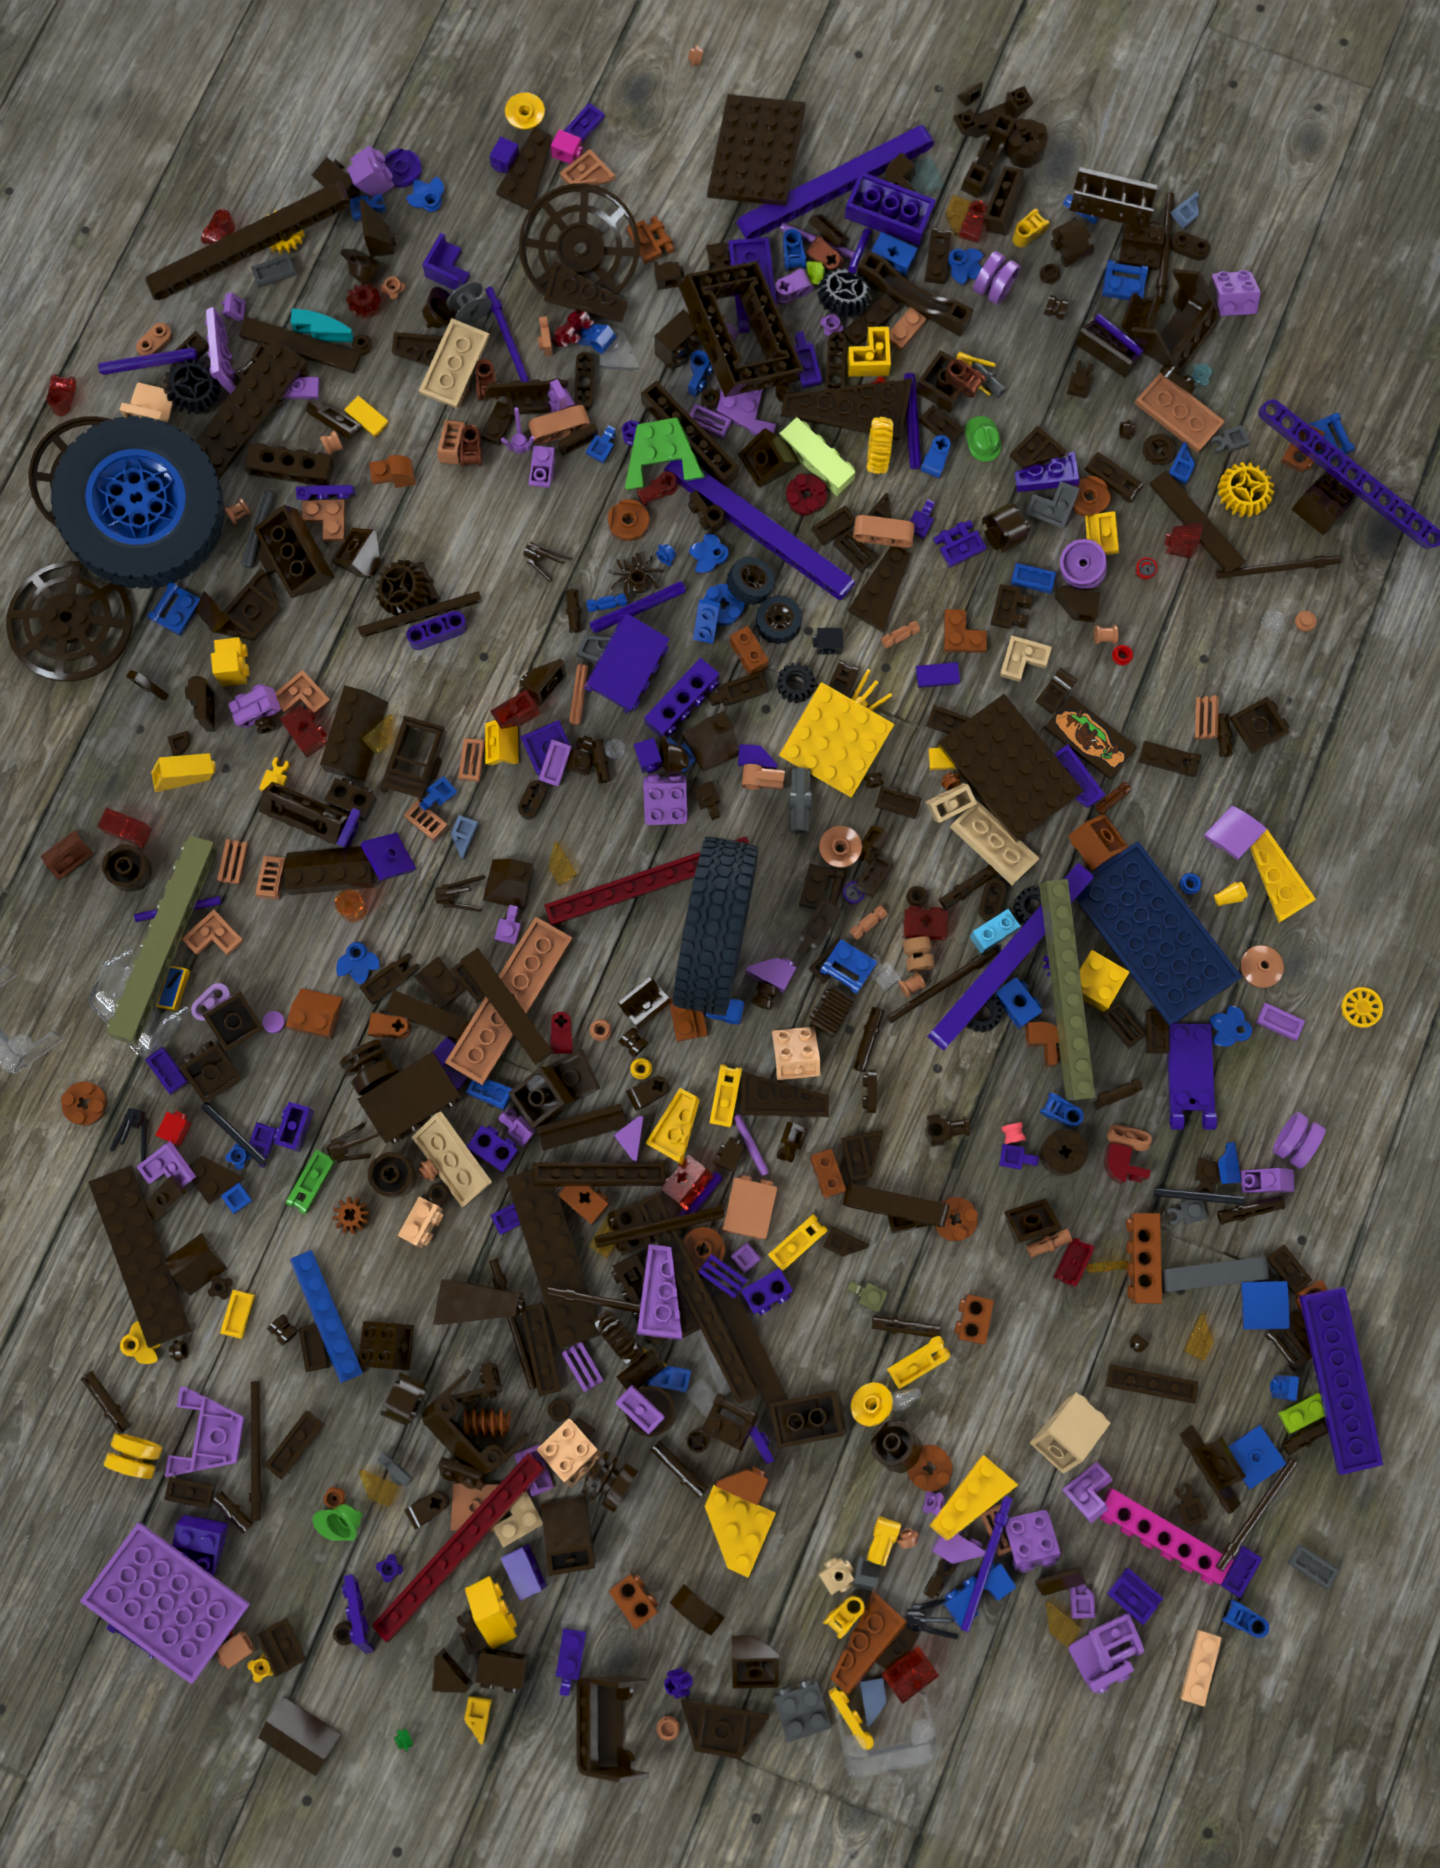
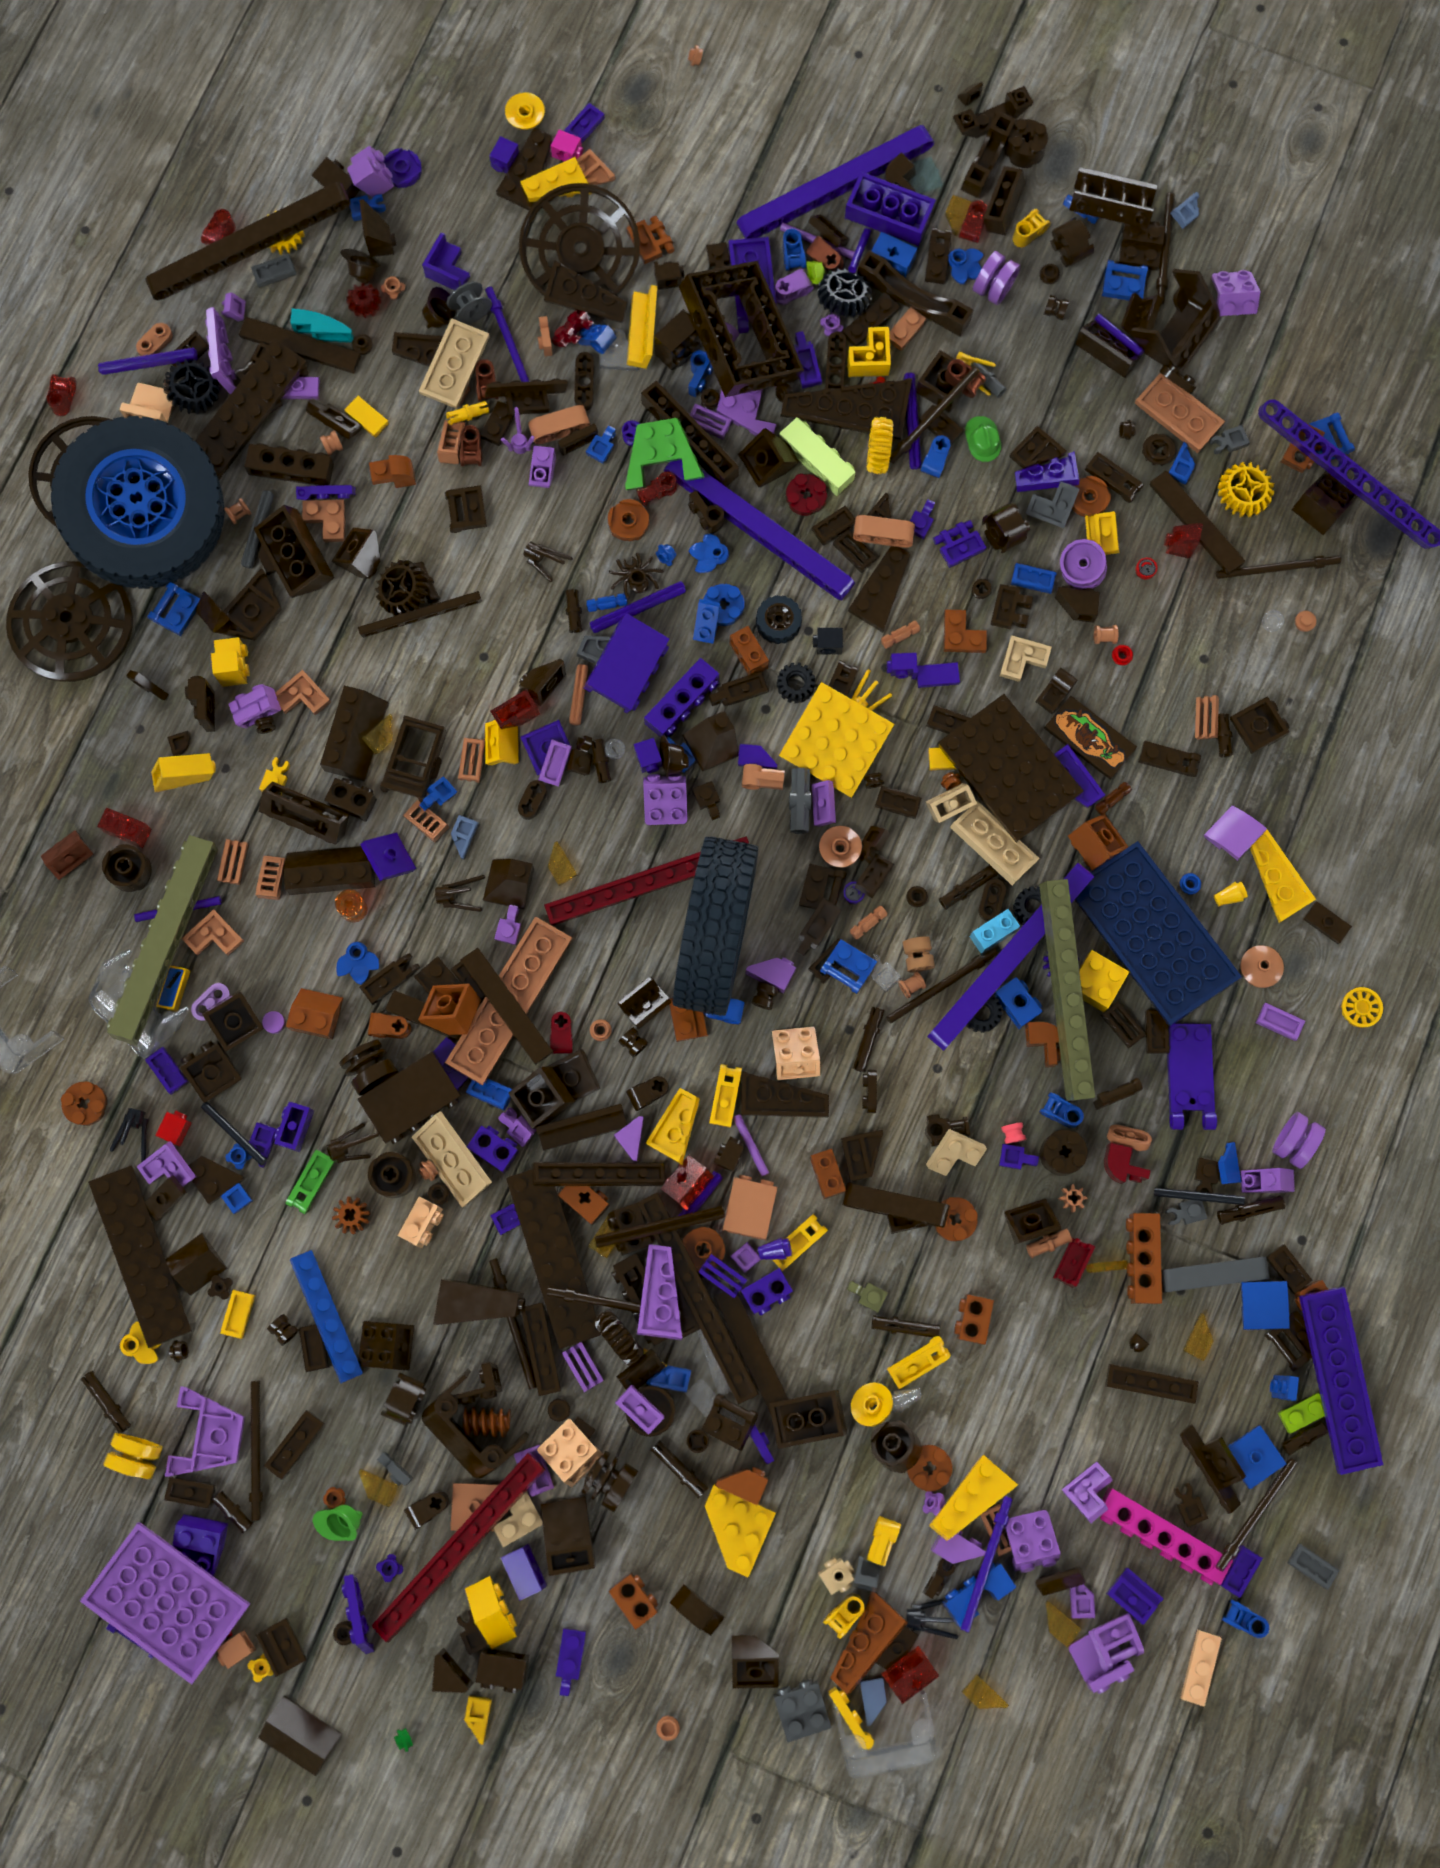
(298, 720): clear red brick -> none
(350, 829): dark purple tile -> none
(426, 193): blue plate -> none
(444, 622): dark purple beam -> none
(450, 1008): none -> dark orange slope
(461, 1473): dark brown plate -> none
(467, 412): none -> yellow pin
(472, 505): none -> dark brown plate
(559, 397): medium lavender plate -> none
(561, 174): none -> yellow wing
(601, 1728): dark brown windscreen -> none
(641, 328): none -> yellow fence
(641, 1061): yellow plate -> none
(678, 1683): dark purple gear -> none
(722, 1728): dark brown wing -> none
(749, 570): black wheel -> none
(756, 150): dark brown plate -> none
(775, 1250): none -> dark purple cone
(793, 1139): dark brown plate -> none
(823, 803): none -> medium lavender plate
(832, 1011): dark brown brick -> none
(843, 1243): dark brown tile -> none
(902, 665): none -> dark purple brick
(905, 445): none -> dark brown bar
(907, 1538): nougat plate -> none
(913, 926): clear red brick -> none
(955, 1147): none -> tan plate
(982, 1694): none -> clear yellow tile
(987, 586): none -> dark brown bush
(1069, 1203): none -> nougat gear
(1070, 1433): tan slope -> none
(1079, 381): dark brown plate -> none
(1190, 246): dark brown plate -> none
(1203, 369): clear light blue plate -> none
(1227, 1025): blue plate -> none
(1327, 922): none -> dark brown plate

